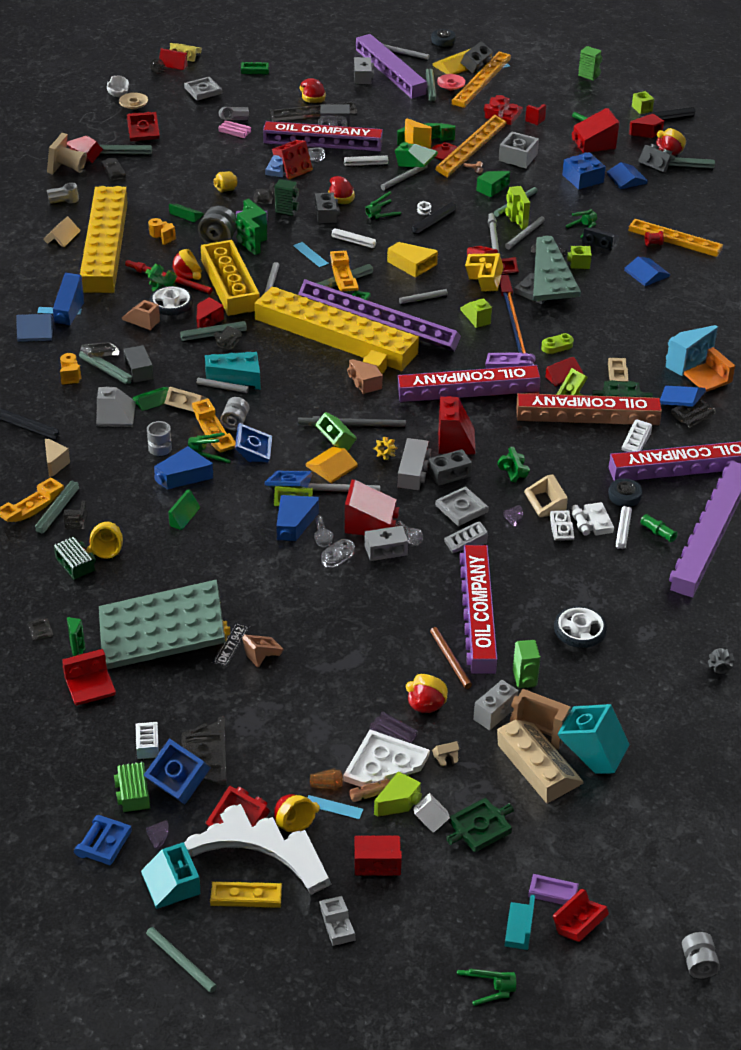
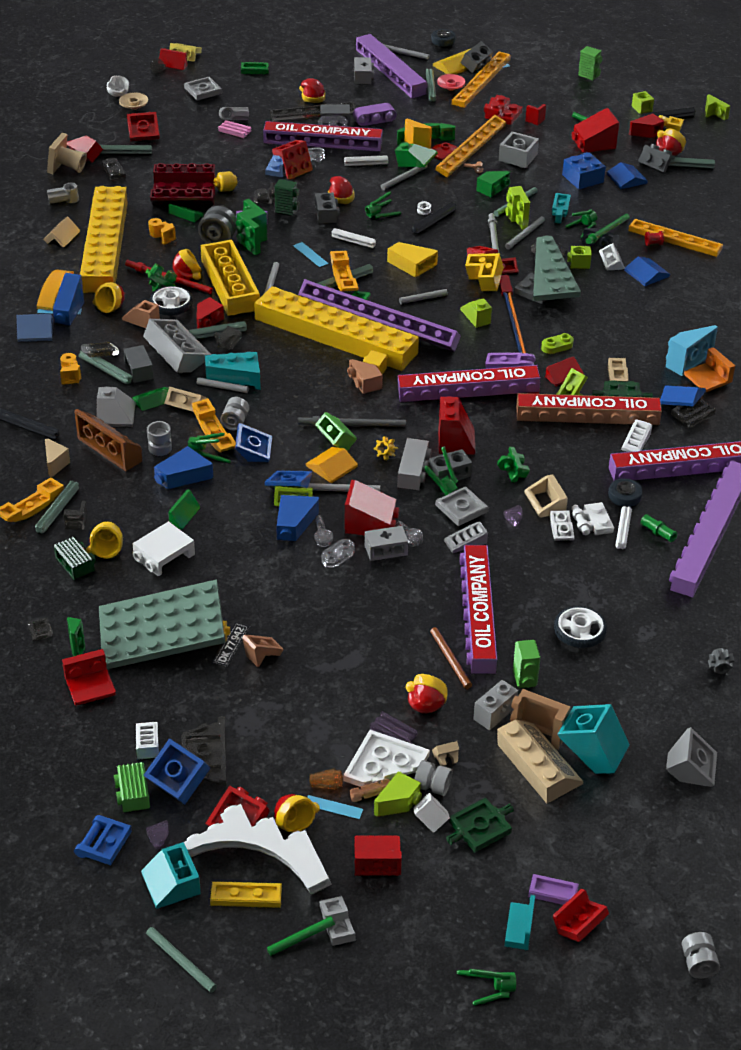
(50, 289): none -> light orange slope
(107, 441): none -> dark orange slope
(109, 297): none -> yellow piece
(162, 547): none -> white panel
(175, 344): none -> light grey slope
(183, 184): none -> dark red slope
(300, 936): none -> green bar
(383, 113): none -> medium lavender beam
(435, 778): none -> light grey wheel
(446, 485): none -> green plant
(560, 206): none -> teal hinge
(593, 237): none -> green bar
(611, 258): none -> white slope
(672, 122): none -> yellow plate
(692, 760): none -> light grey slope
(716, 107): none -> lime slope

